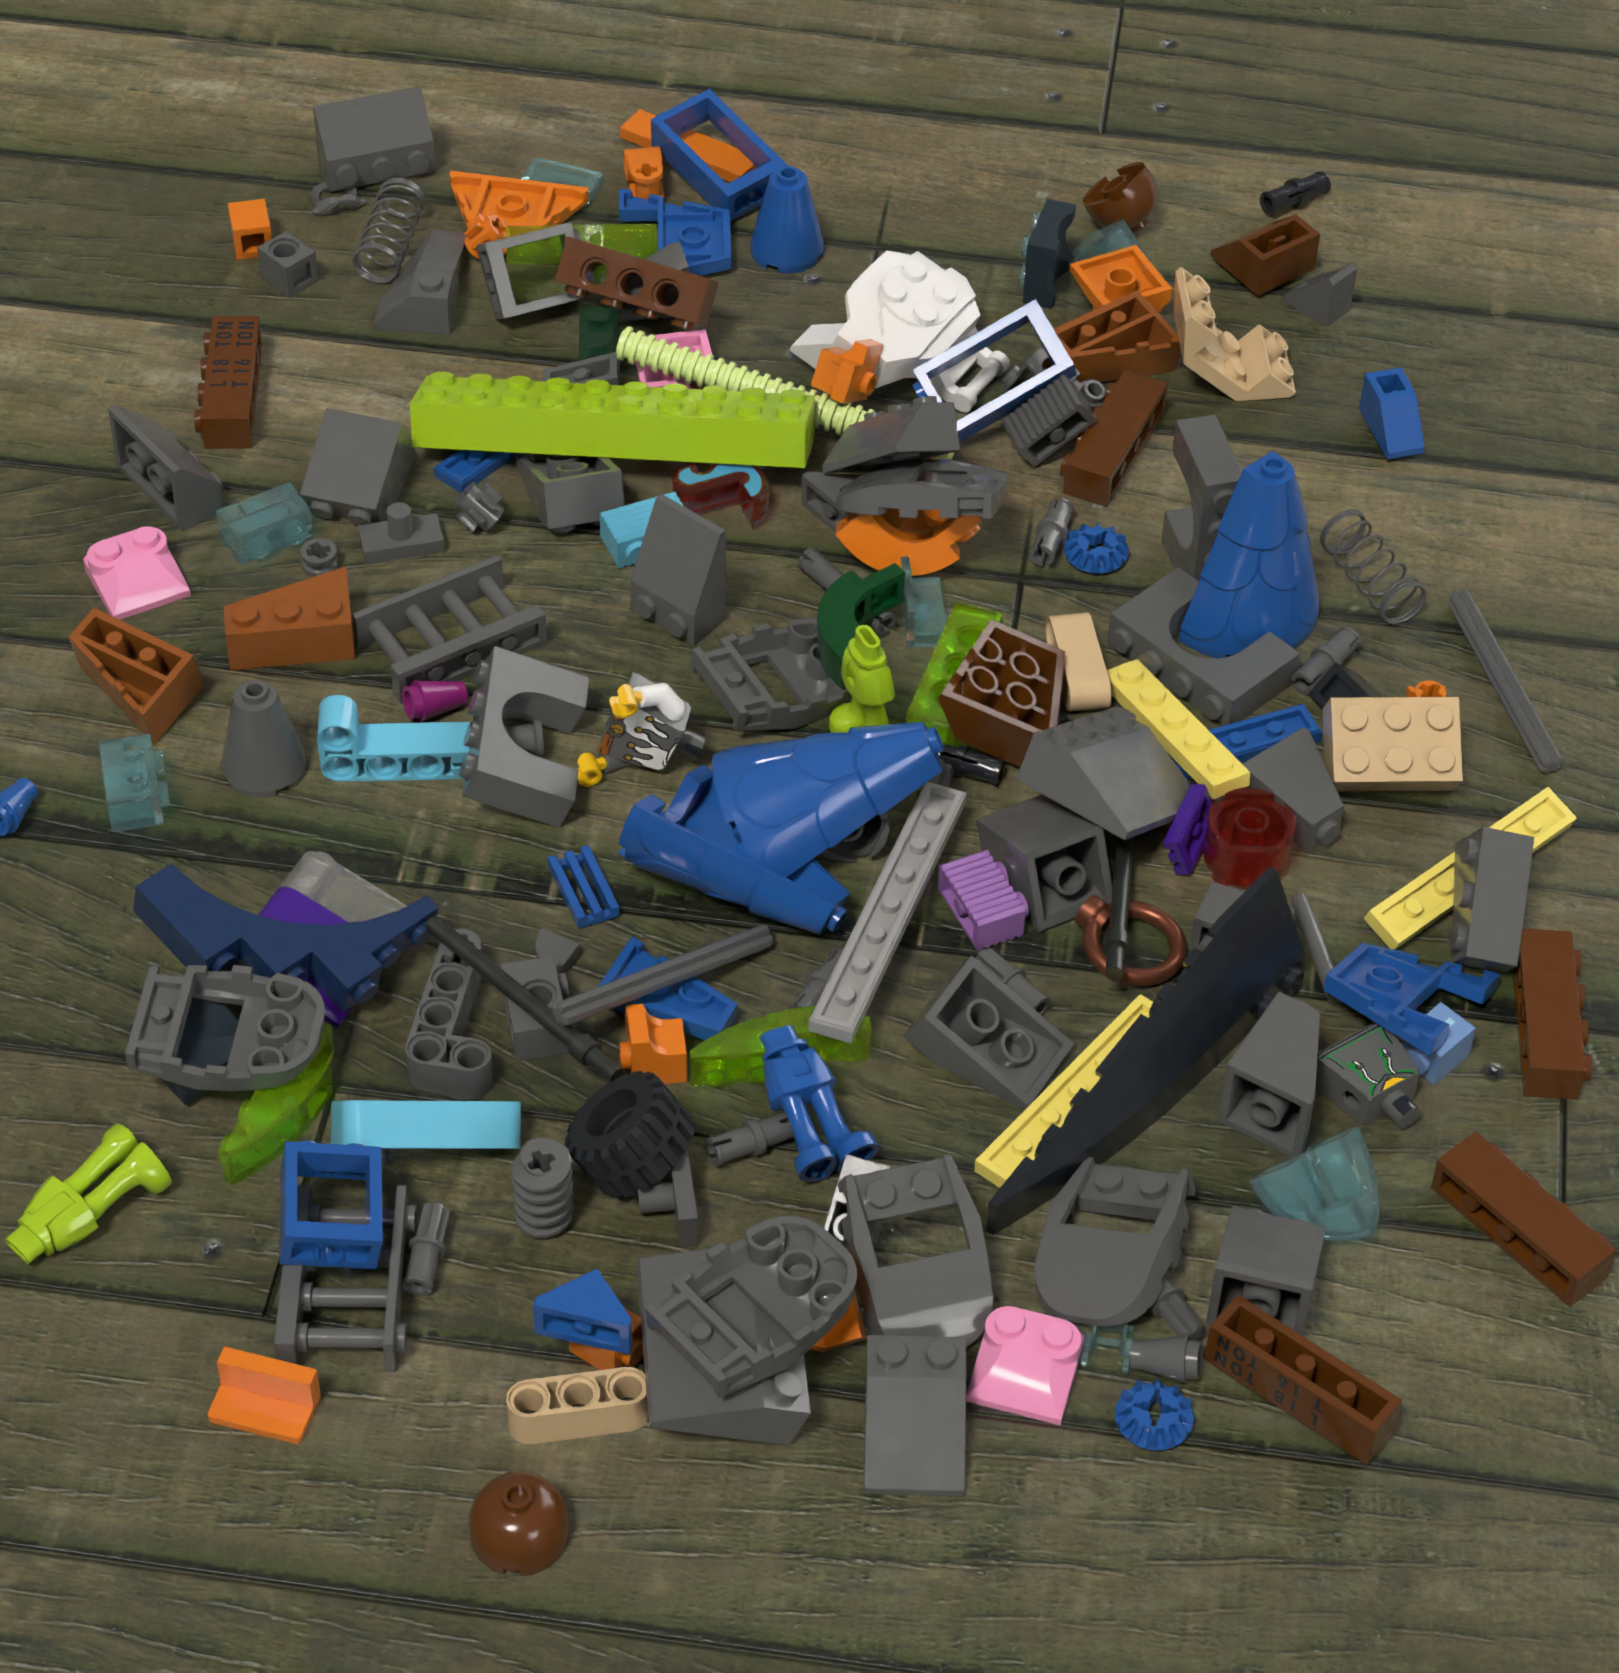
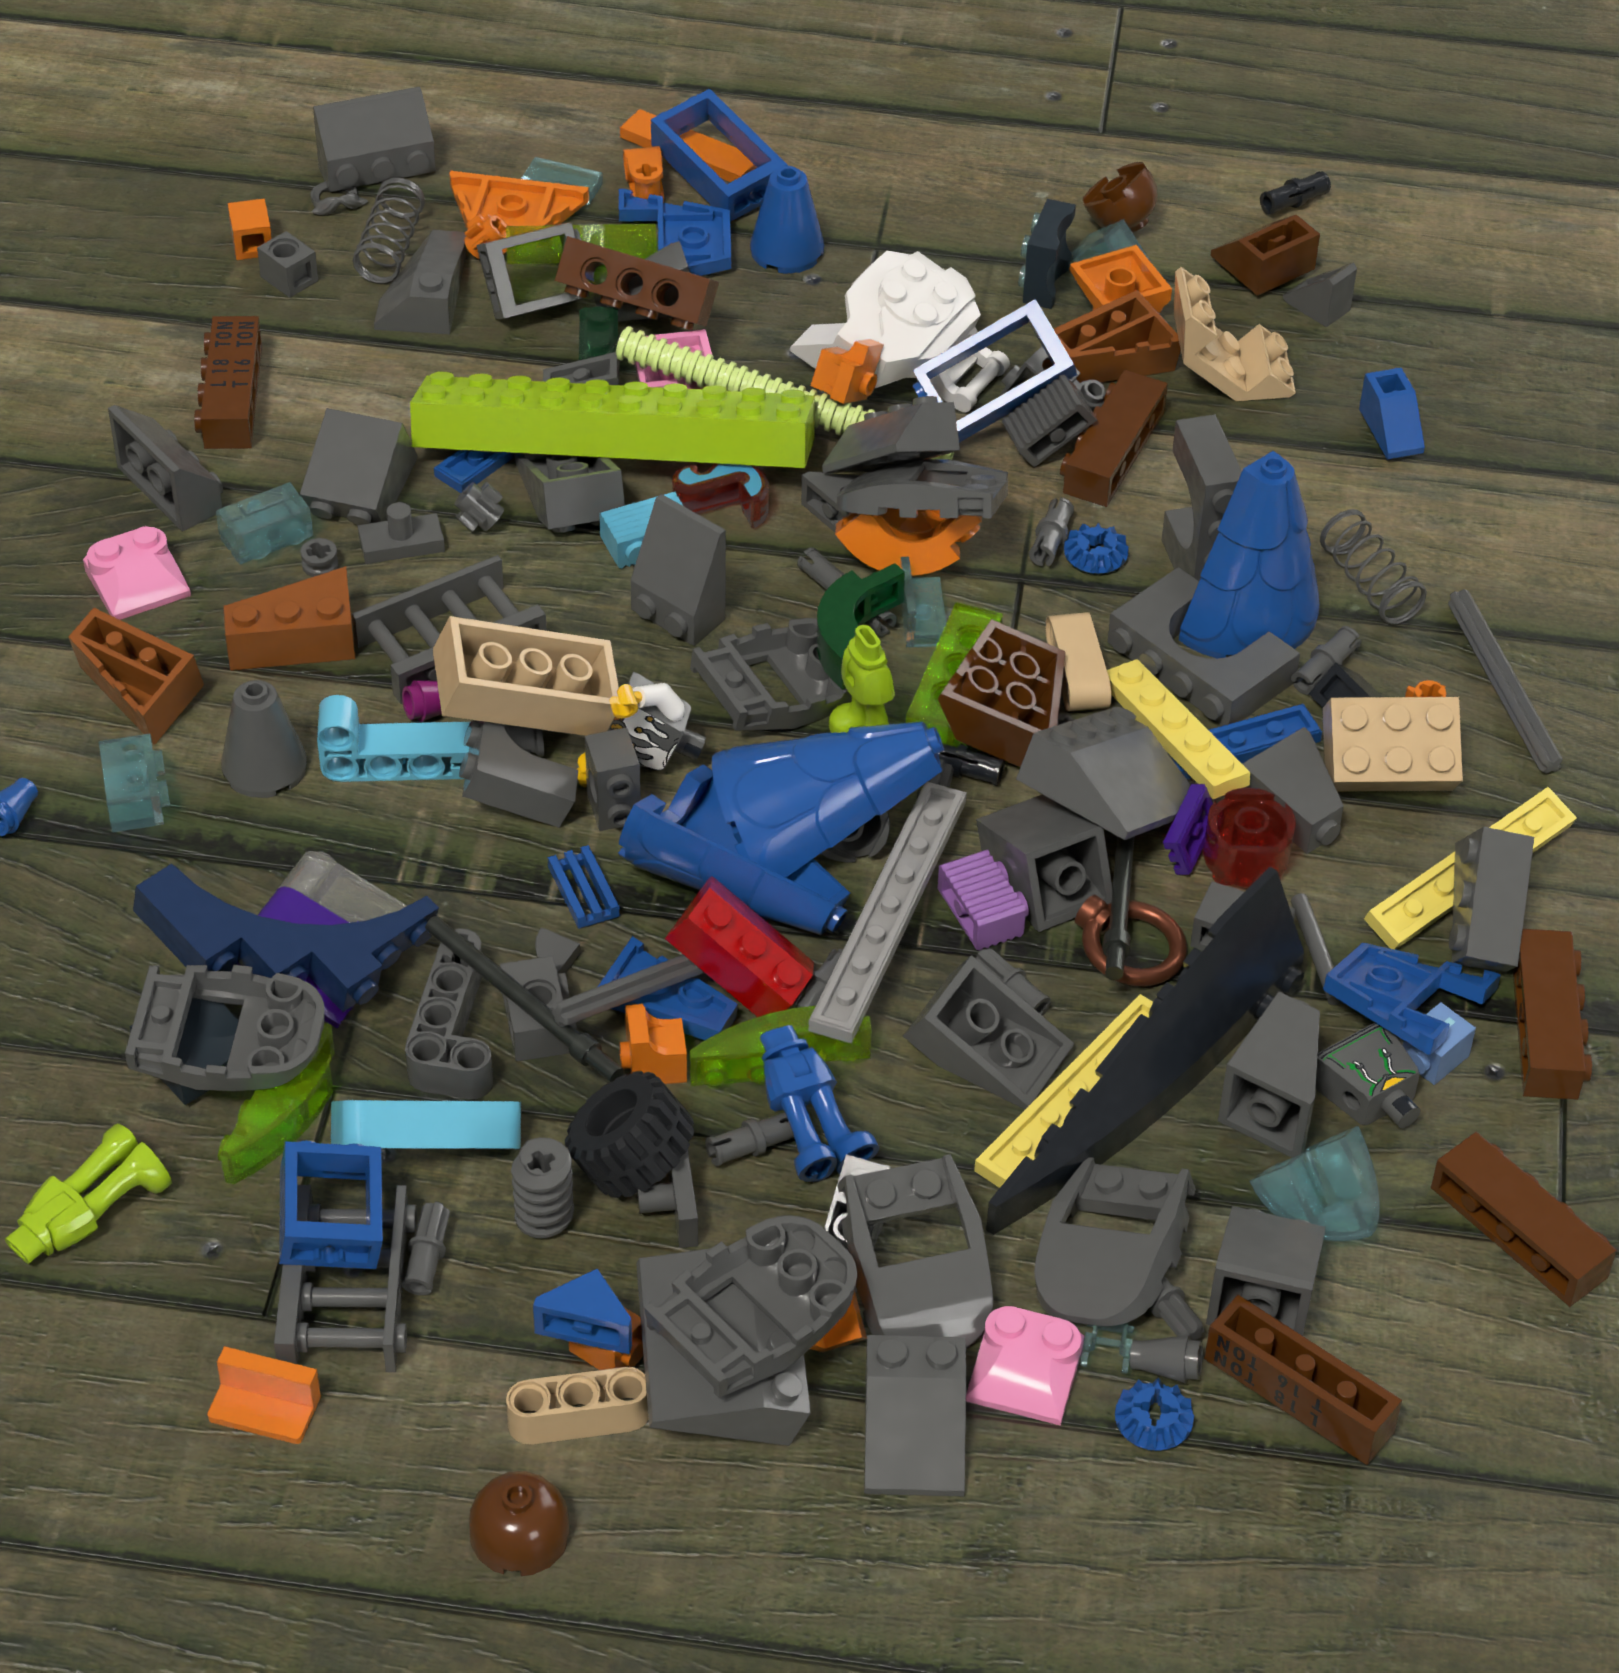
(525, 677): none -> tan brick
(611, 777): none -> dark grey brick
(740, 950): none -> red slope

